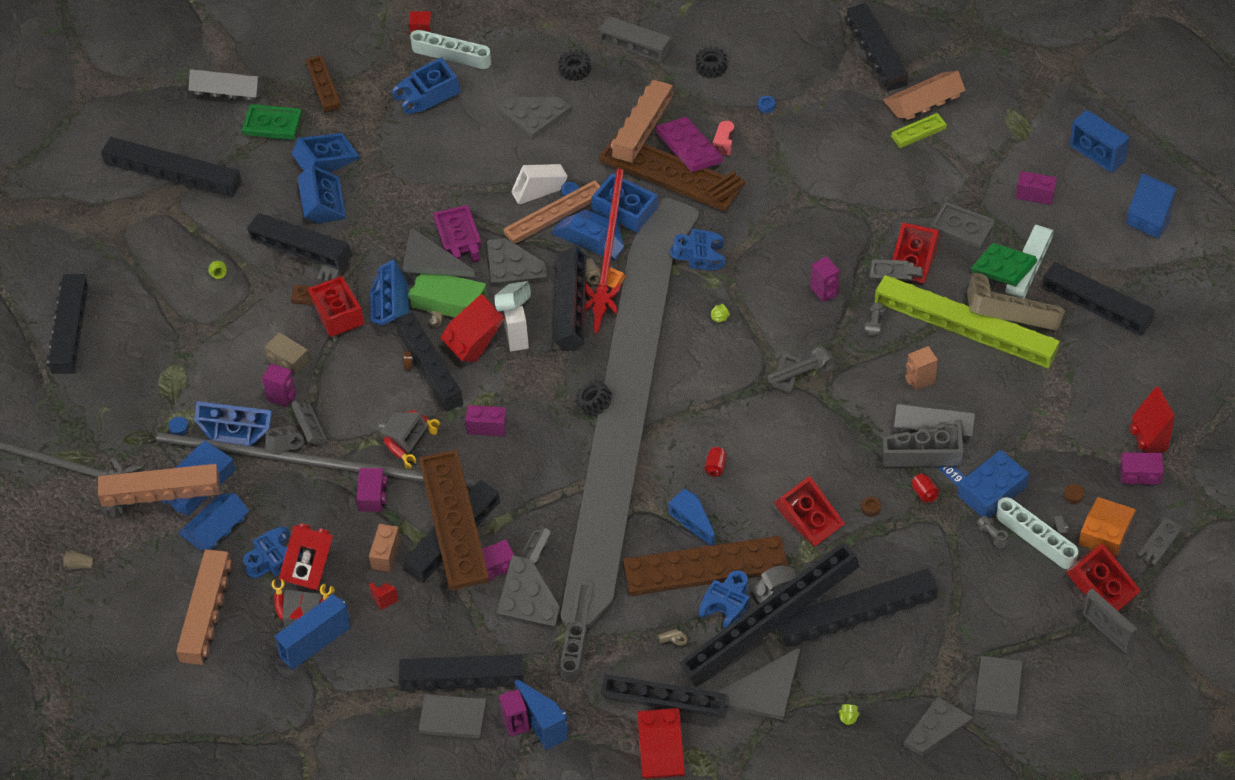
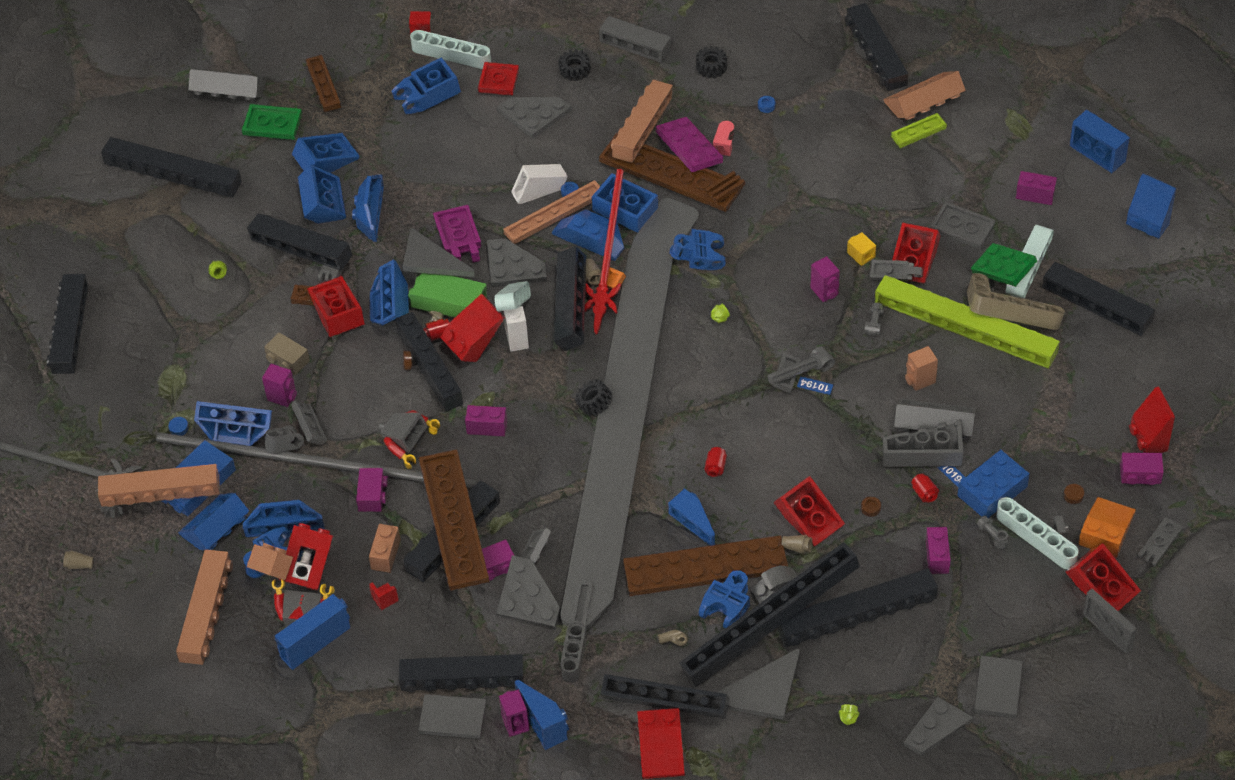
(270, 560): none -> nougat brick
(281, 514): none -> blue wedge
(368, 206): none -> blue wedge
(435, 329): none -> red brick
(498, 78): none -> red plate
(800, 543): none -> dark tan cone
(815, 385): none -> blue sticker
(861, 249): none -> yellow brick
(938, 550): none -> magenta brick

